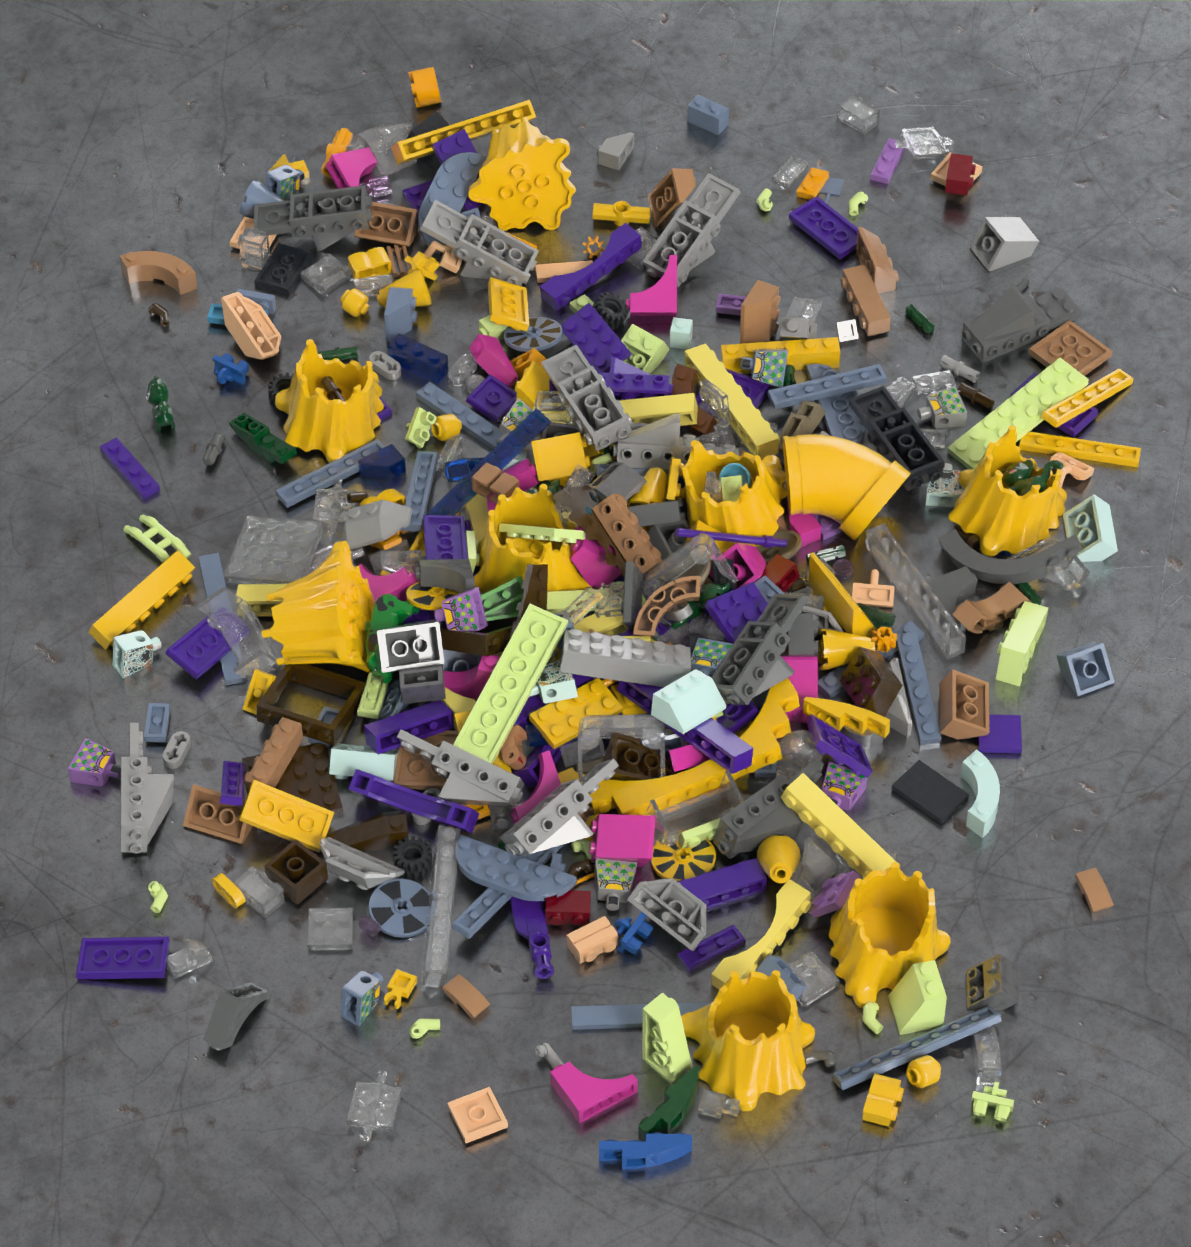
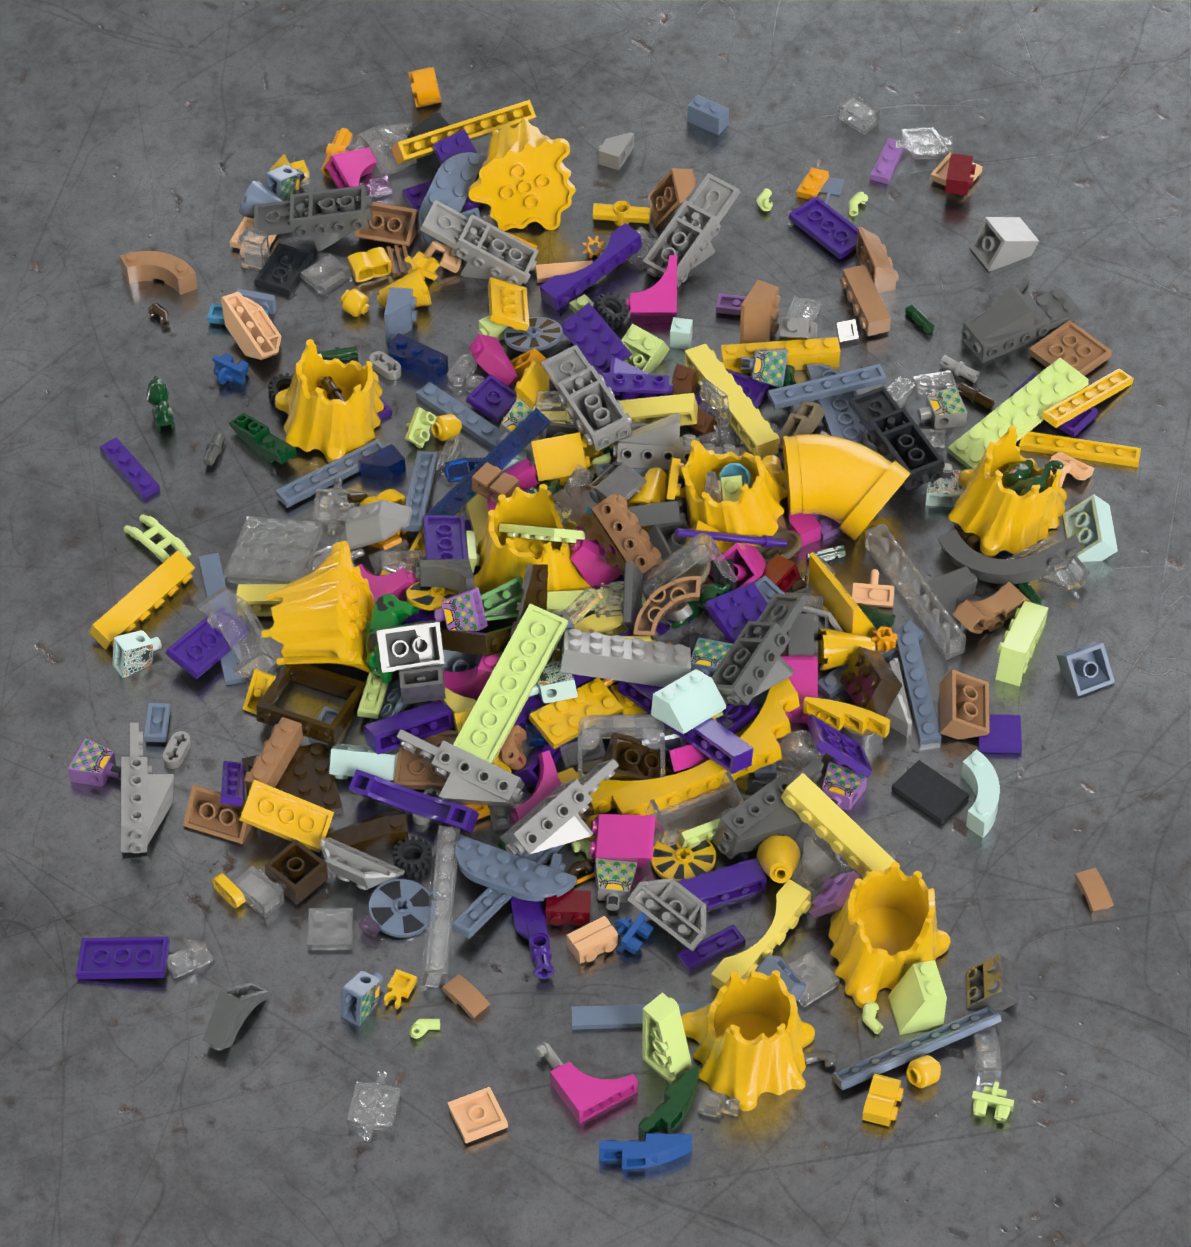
(159, 895): yellowish green arm -> none
(371, 285): clear plate -> none
(789, 172): clear plate -> none
(843, 569): tile -> none

